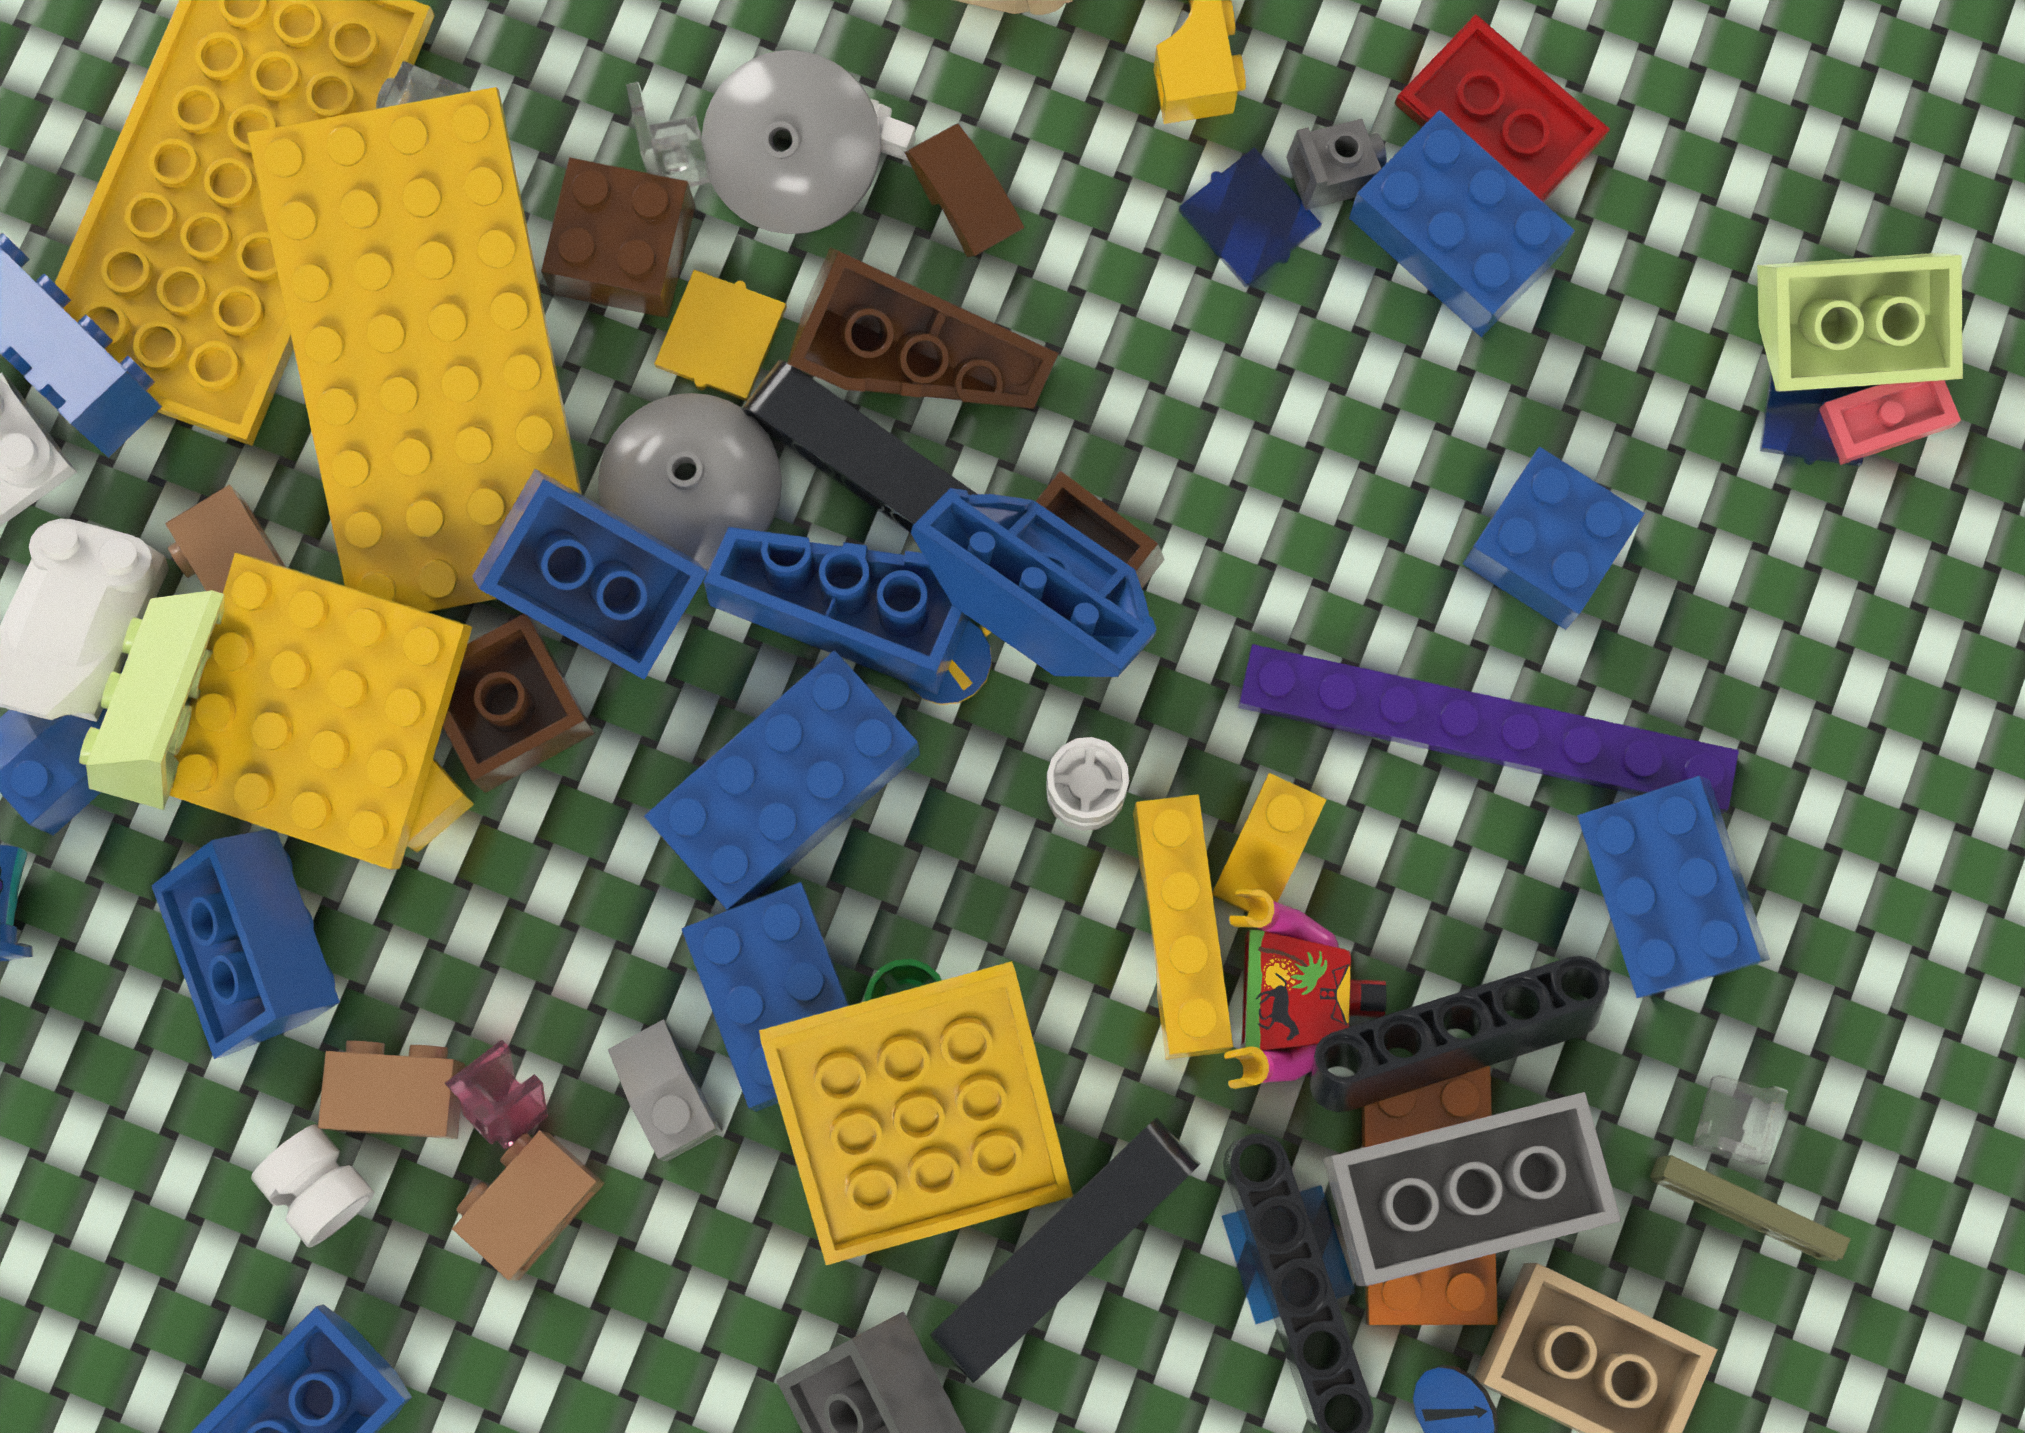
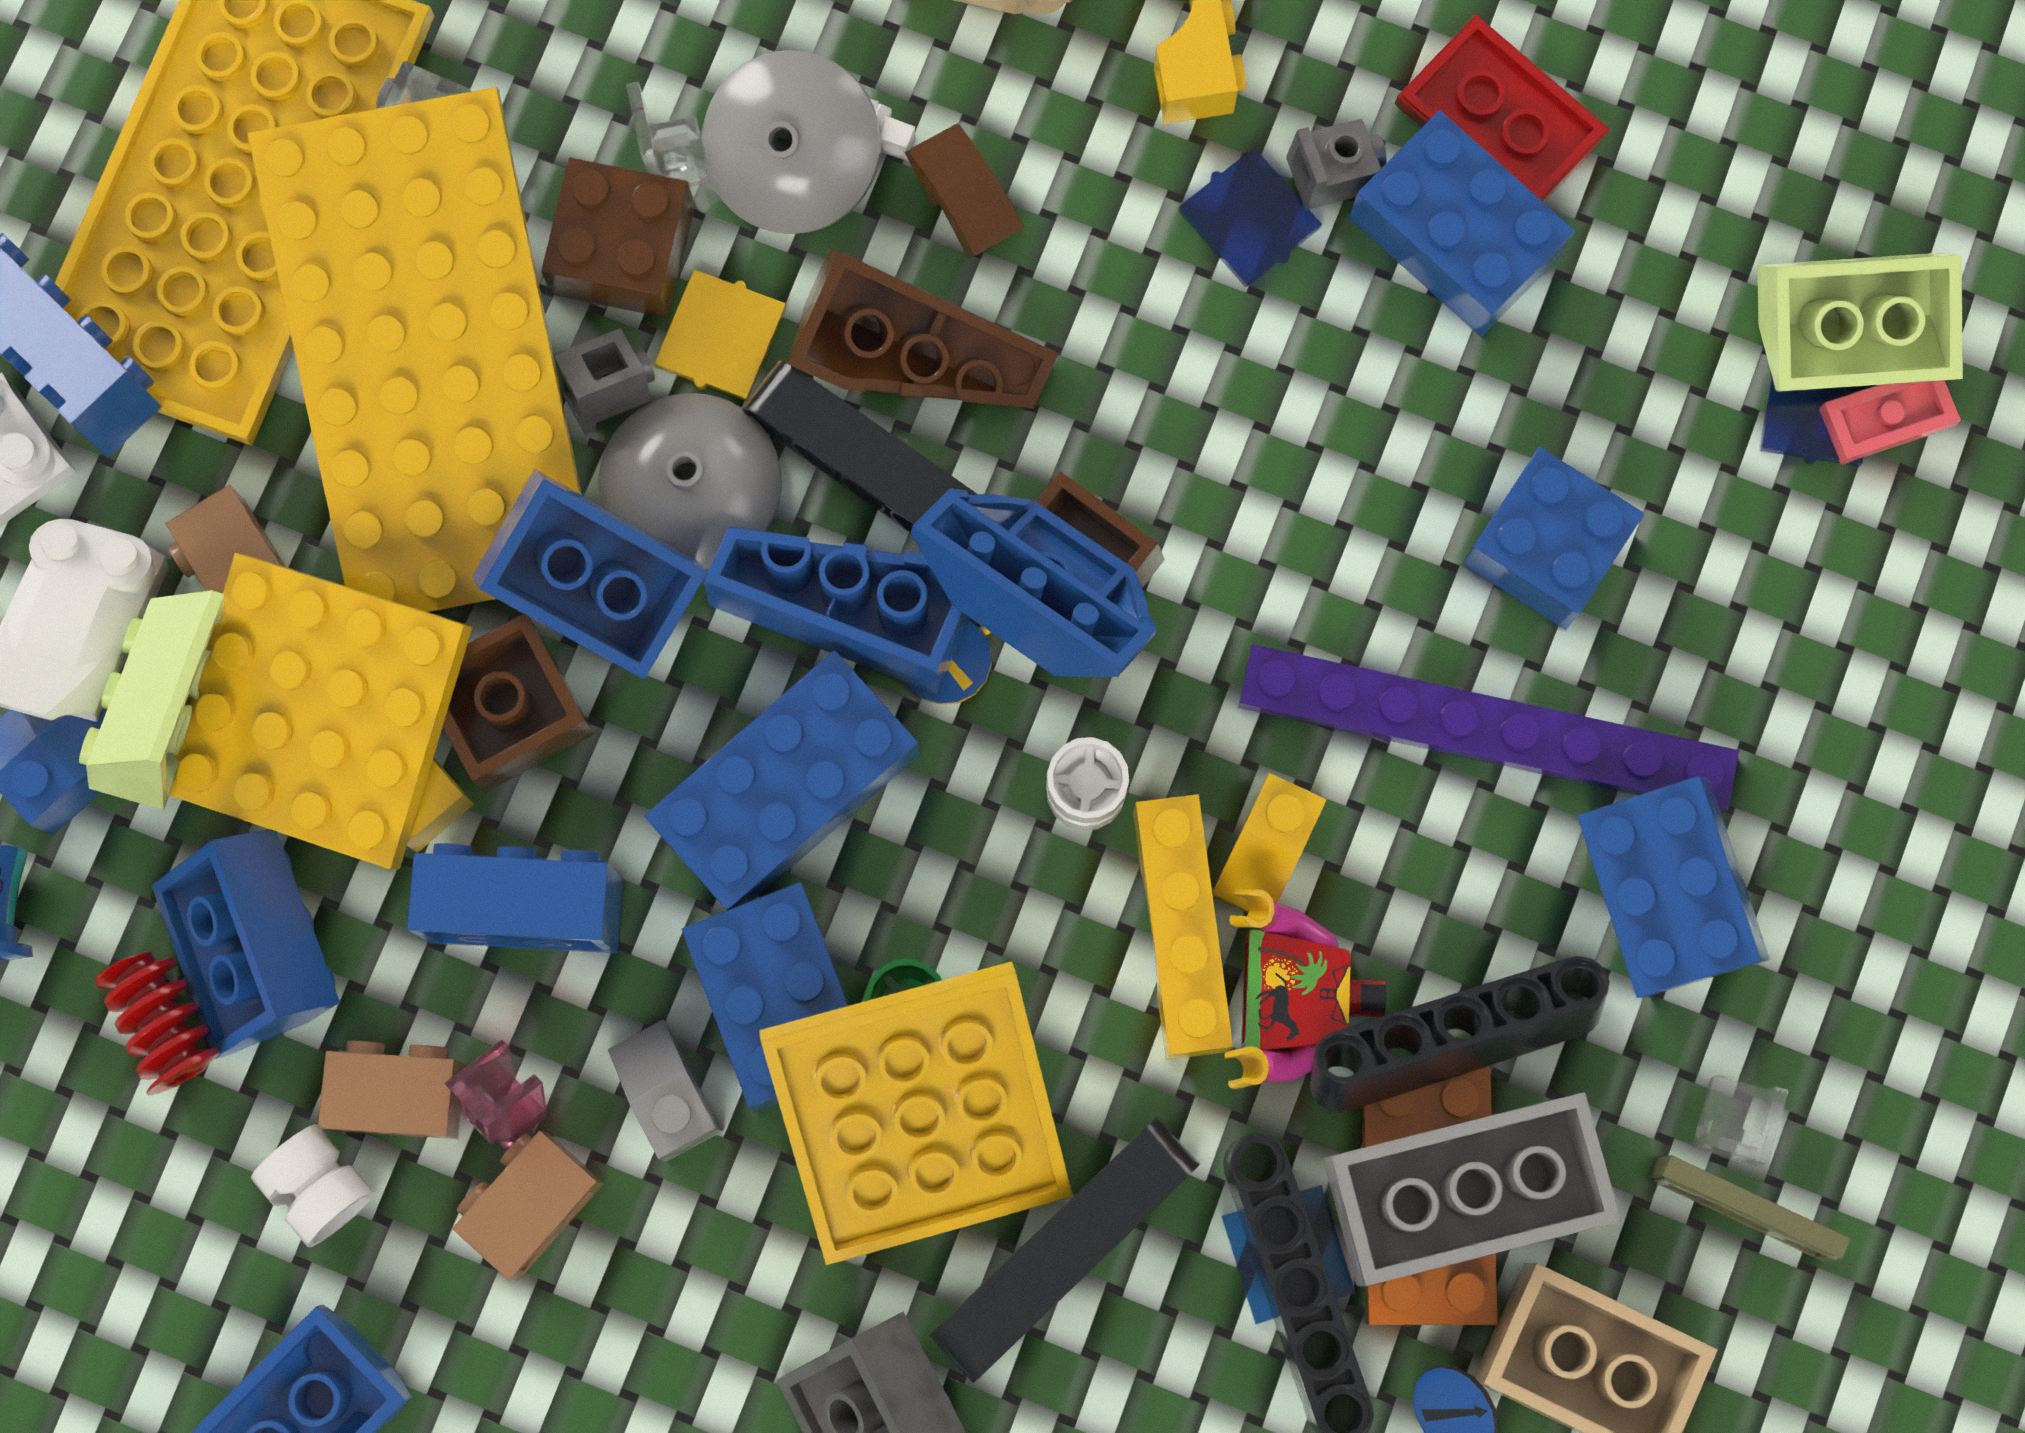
(155, 1020): none -> red piece
(516, 899): none -> blue brick
(603, 378): none -> flat silver brick

